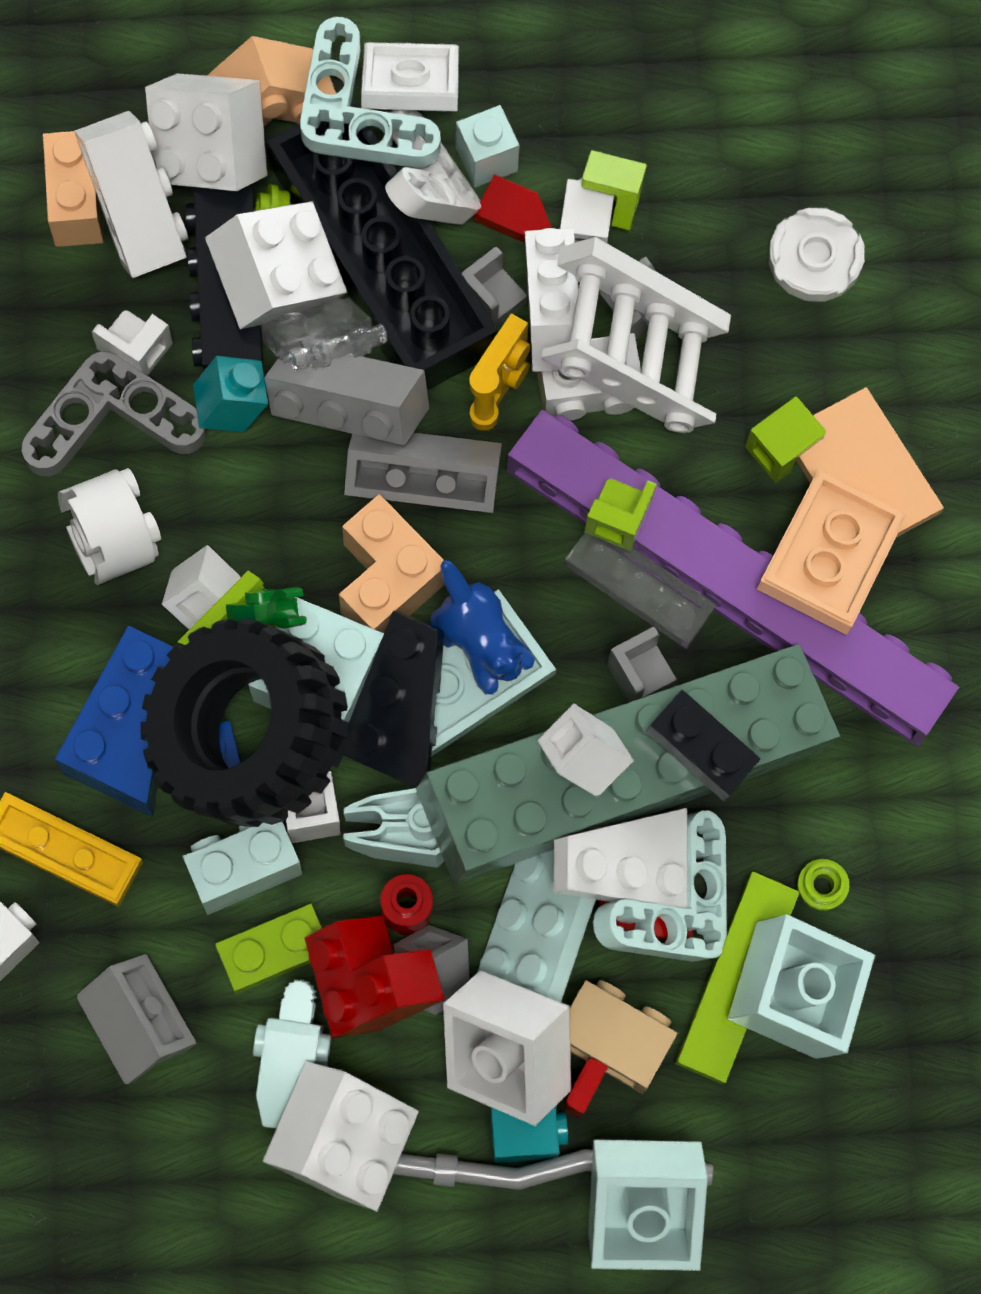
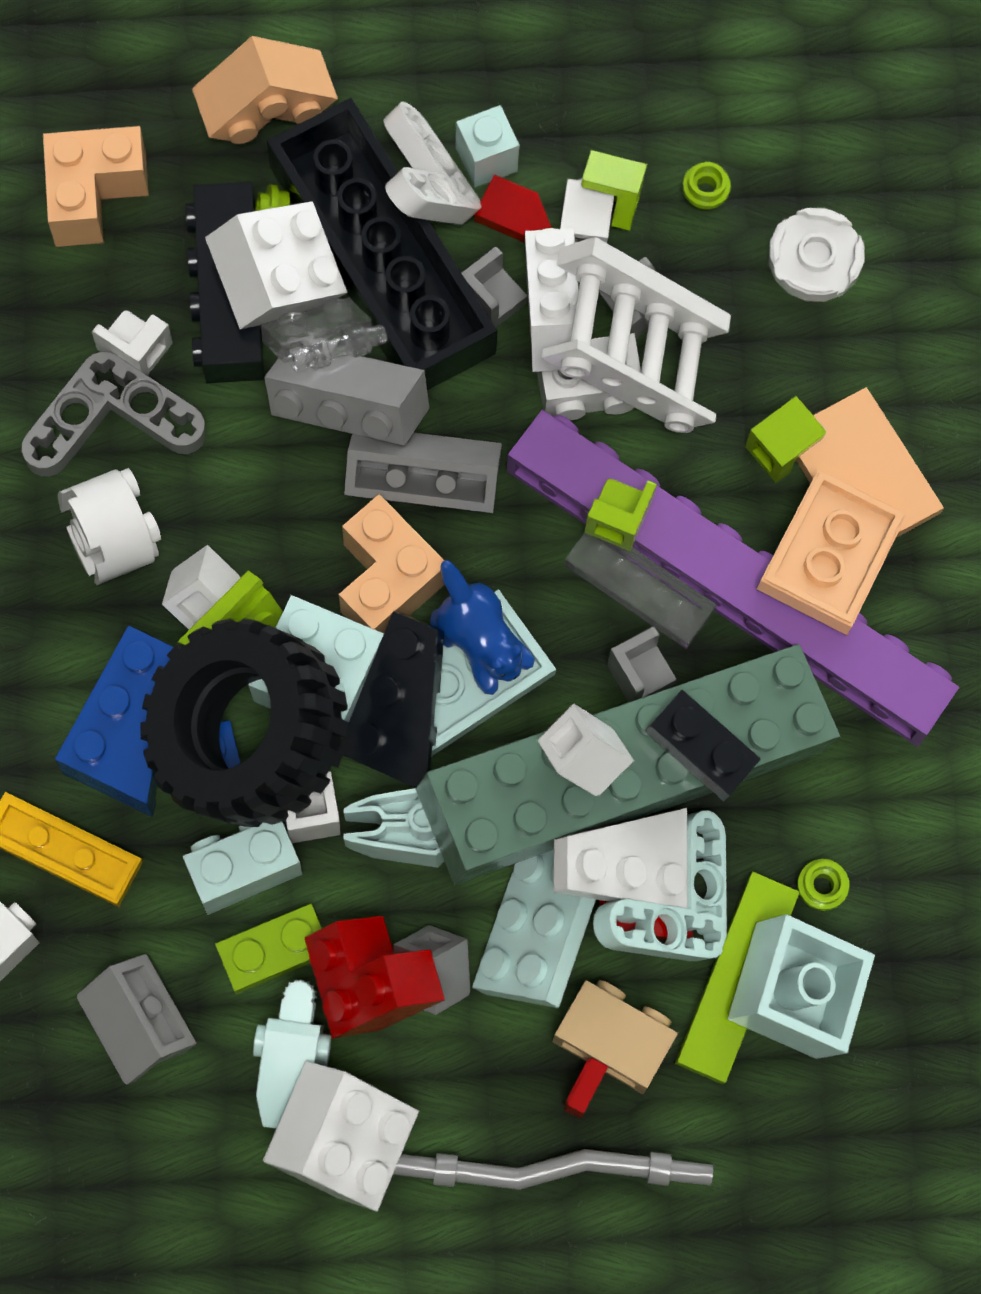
(132, 193): white brick -> none
(208, 130): white brick -> none
(230, 394): teal brick -> none
(269, 607): green plate -> none
(337, 109): light aqua beam -> none
(410, 77): white tile -> none
(412, 919): red brick -> none
(498, 370): yellow plate -> none
(507, 1047): white brick -> none
(521, 1141): teal brick -> none
(647, 1205): light aqua brick -> none
(710, 174): none -> lime plate

